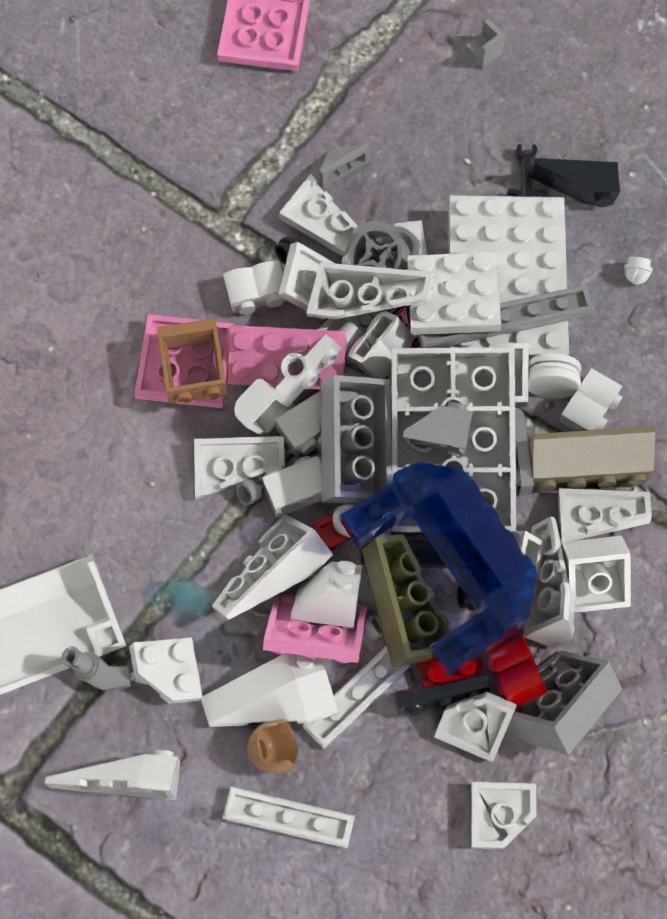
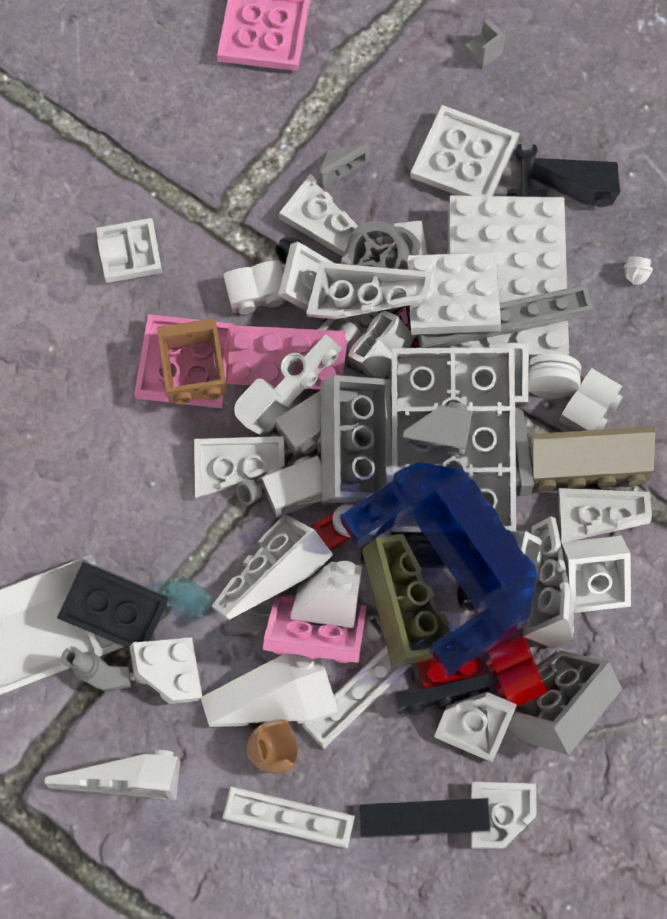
(112, 606): none -> black tile
(129, 250): none -> white plate
(425, 818): none -> black tile
(464, 154): none -> white plate

